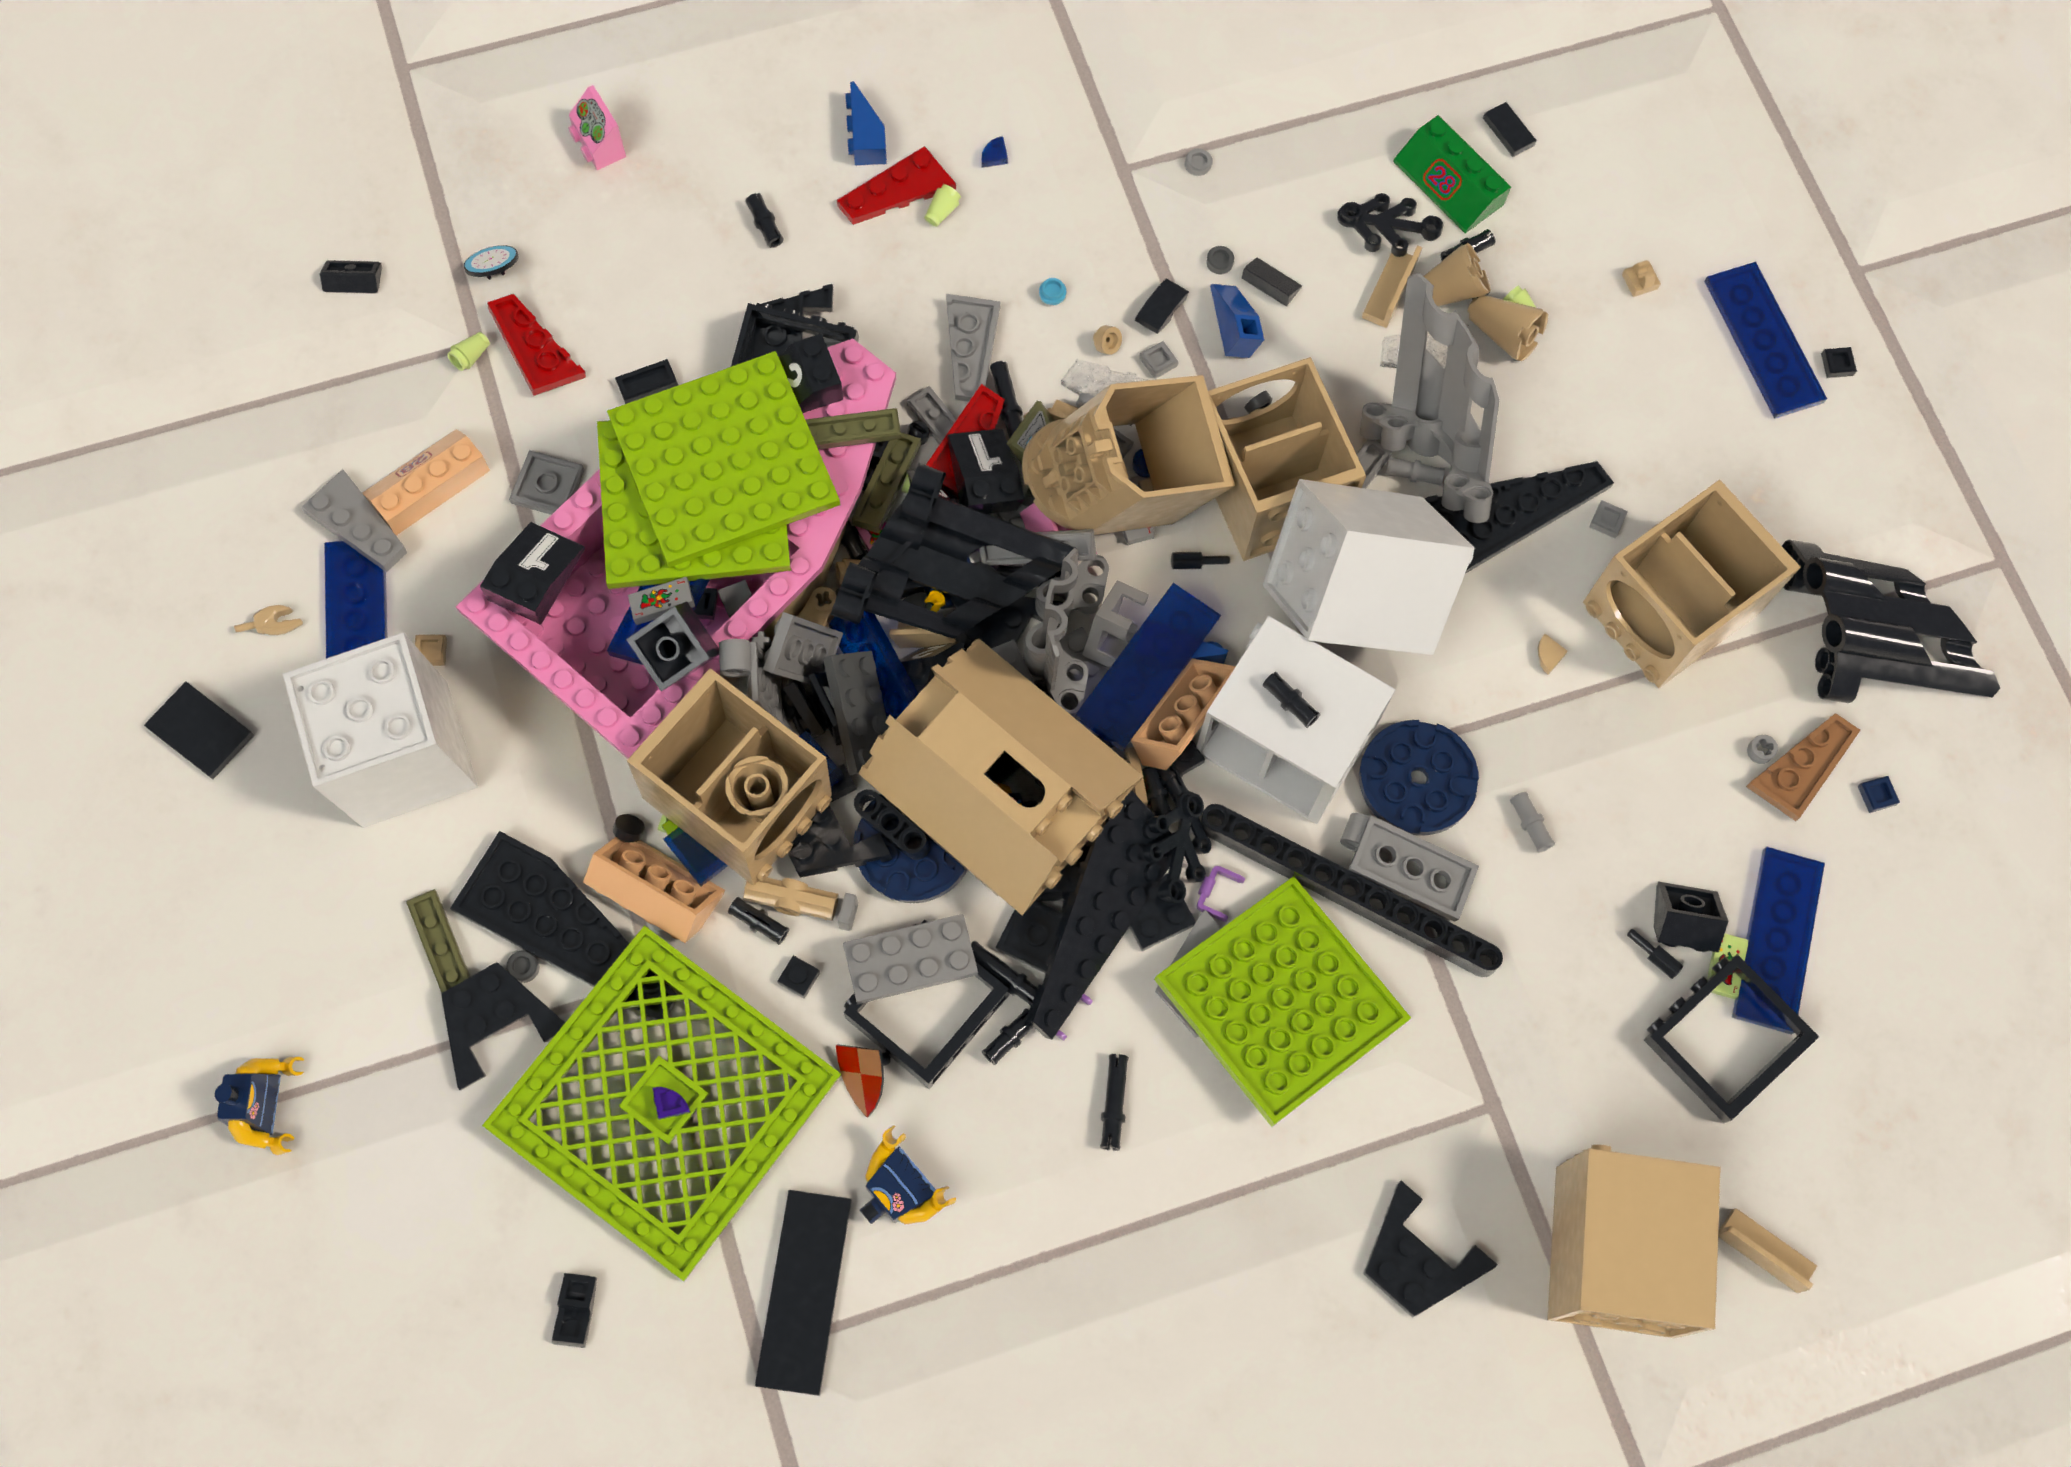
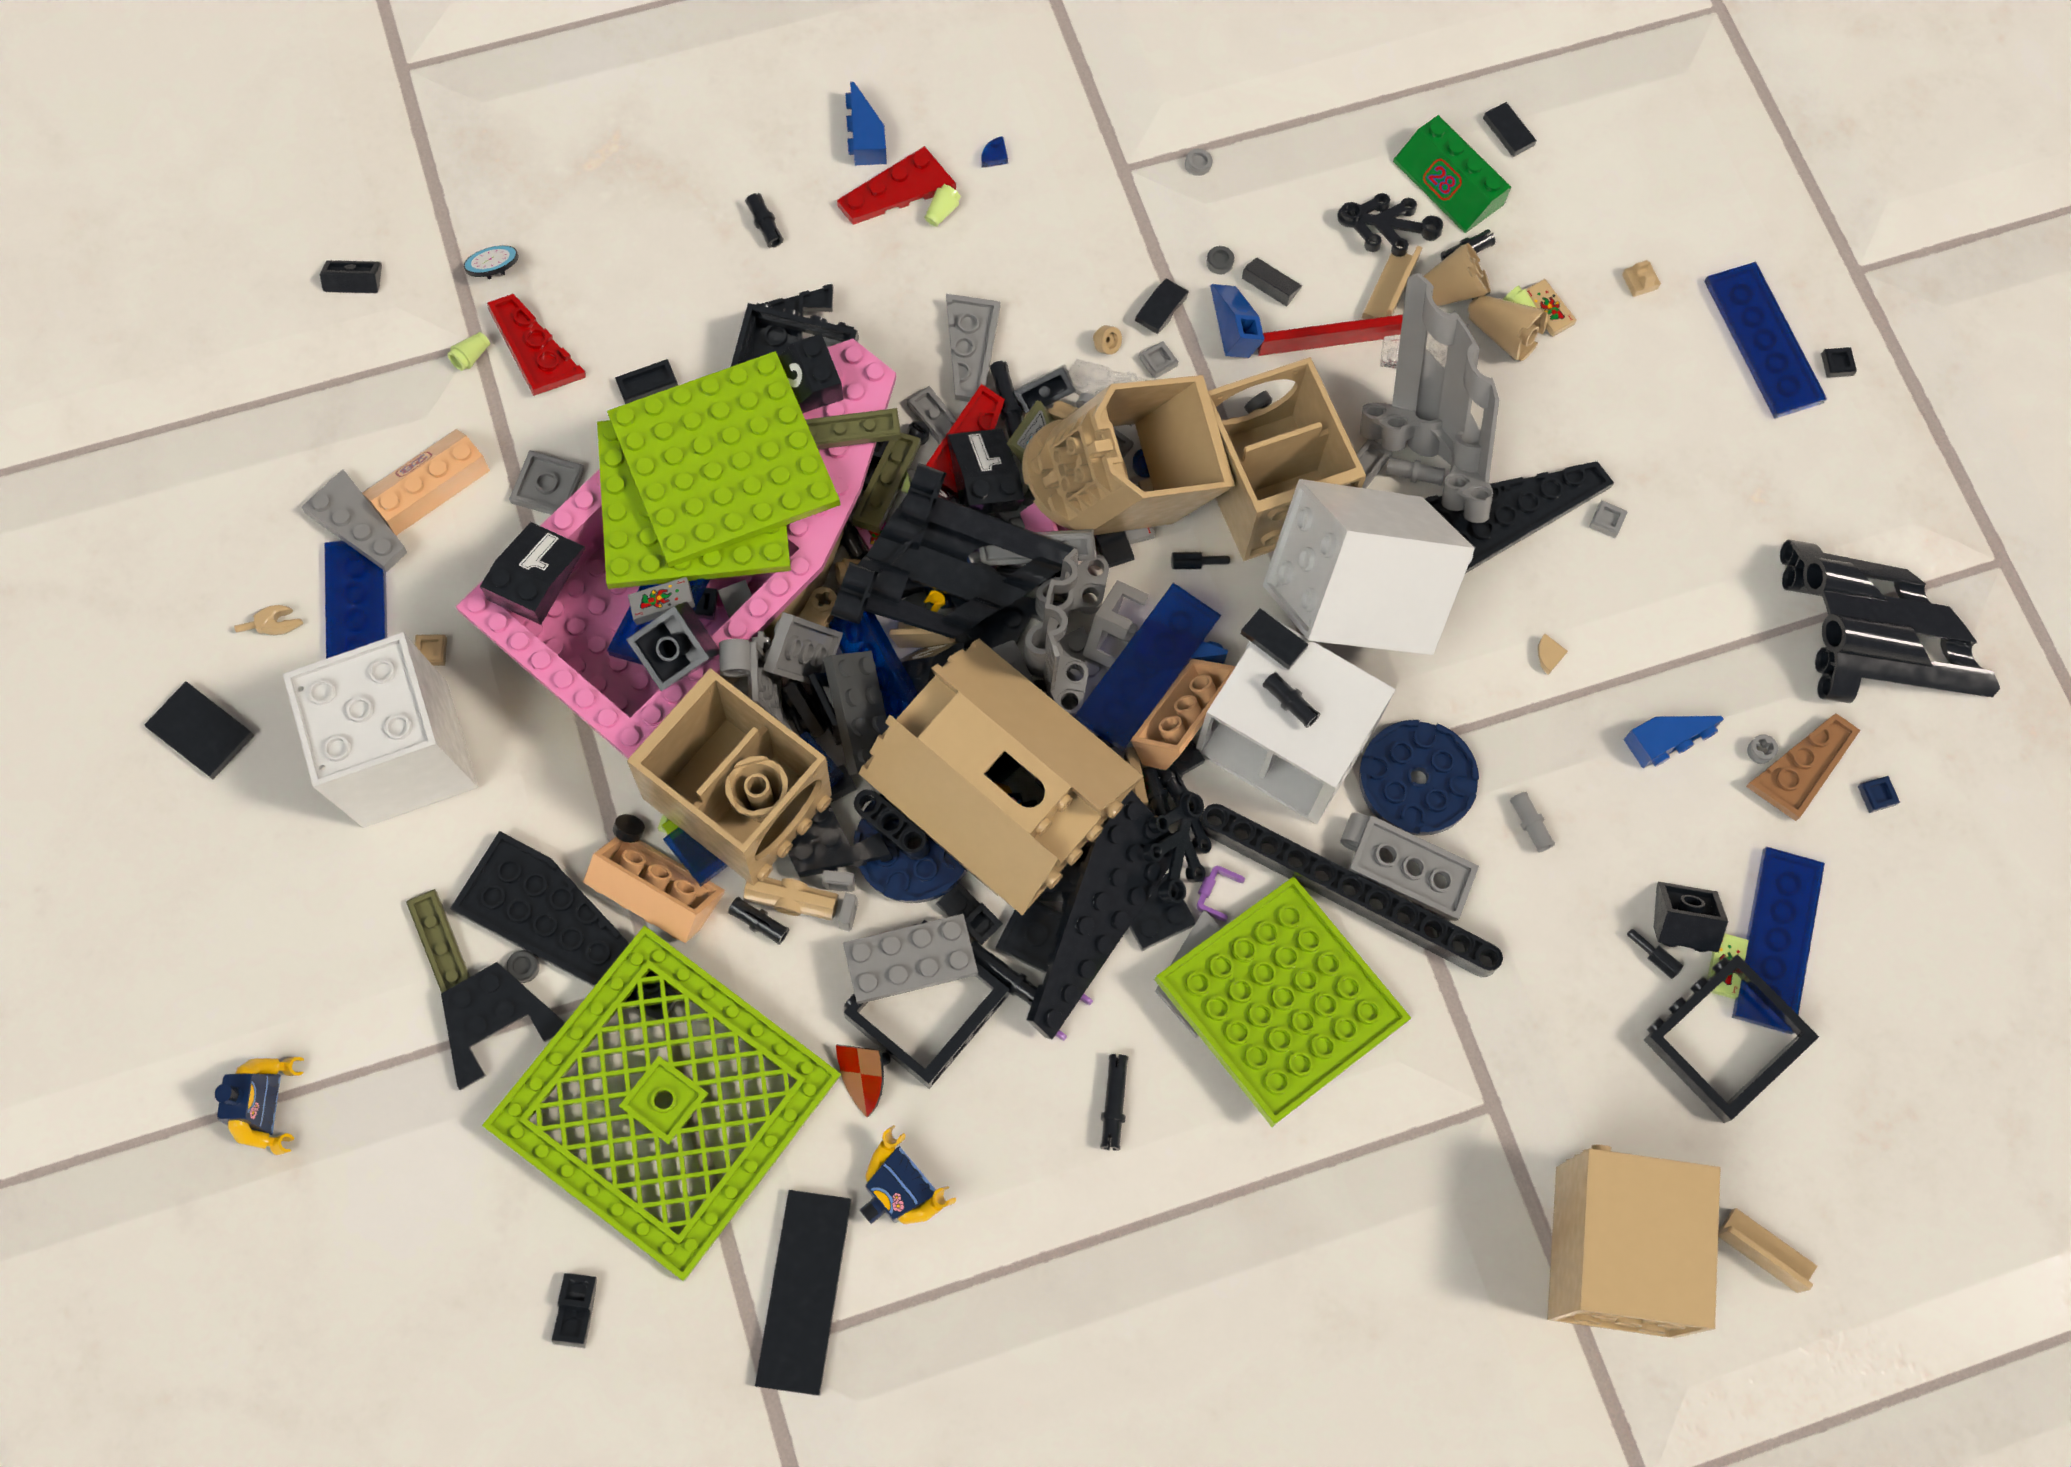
(596, 130): bright pink slope -> none
(669, 1103): dark purple tile -> none
(798, 976): black plate -> none
(839, 881): none -> light grey tile
(979, 919): none -> black slope
(1009, 1038): black pin -> none
(1045, 388): none -> black slope
(1052, 291): medium azure plate -> none
(1114, 548): none -> black slope
(1274, 639): none -> black tile
(1330, 335): none -> red tile
(1409, 1268): black wing -> none
(1558, 314): none -> tan tile
(1665, 734): none -> blue slope
(1689, 583): tan container -> none

